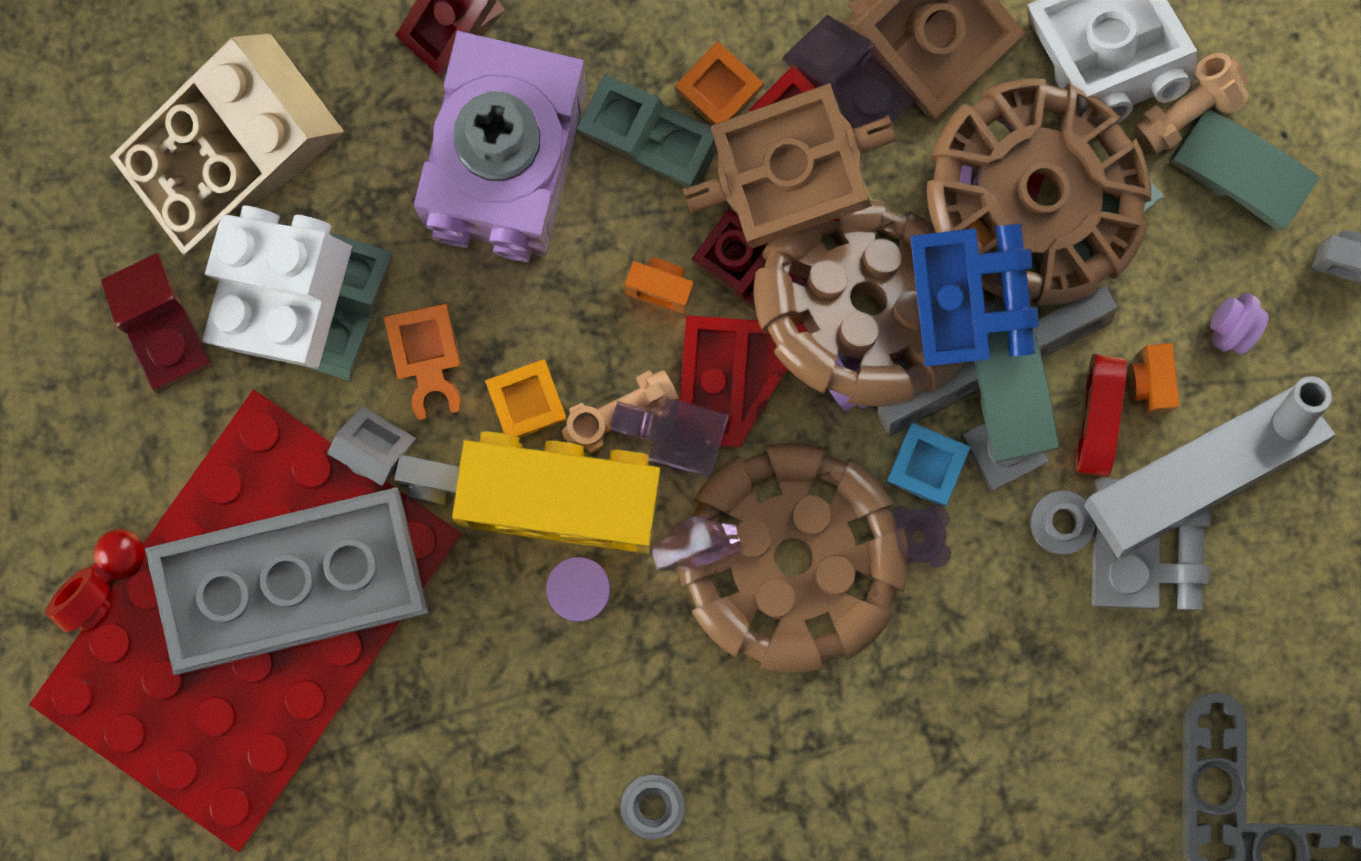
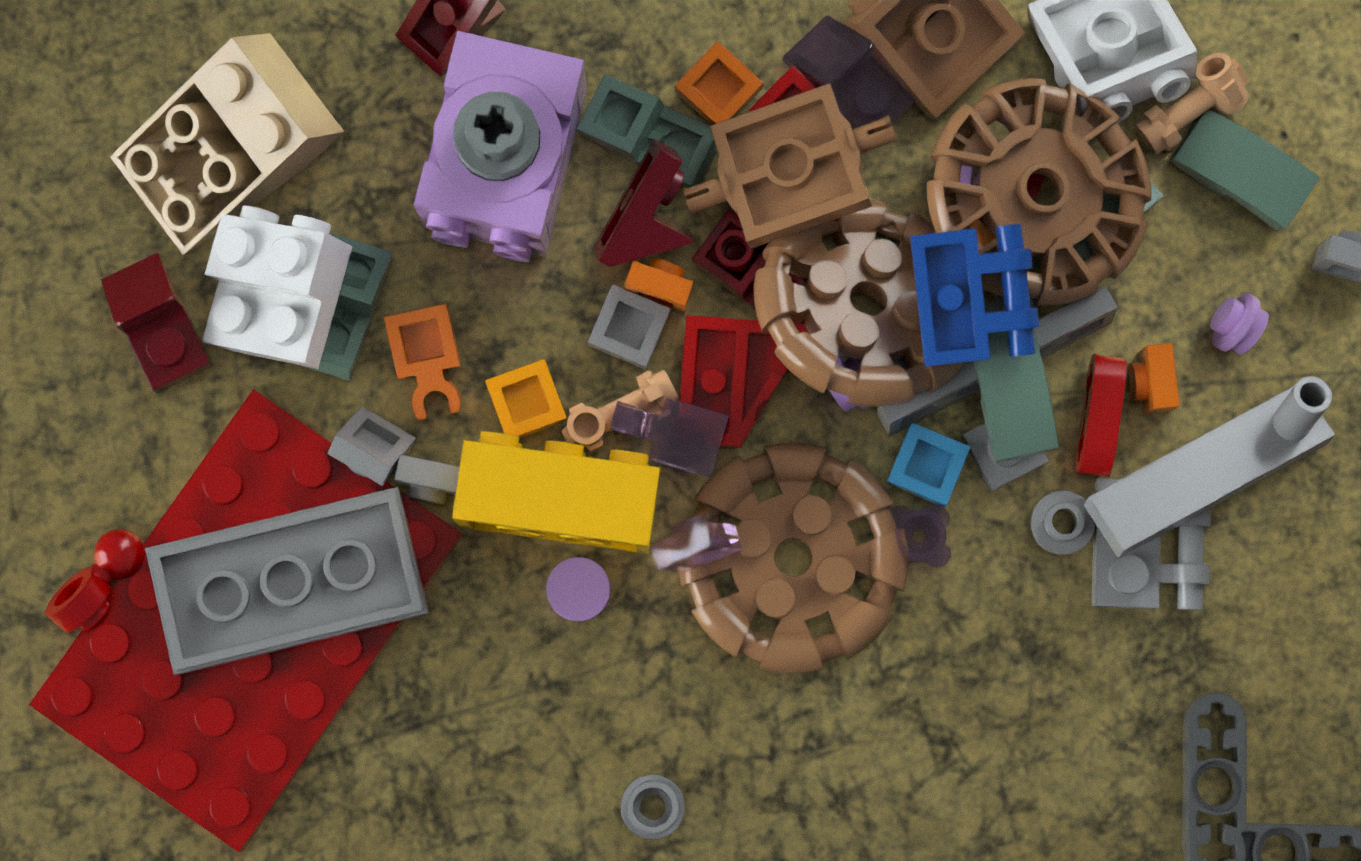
(629, 327): none -> light grey plate
(635, 225): none -> dark red slope

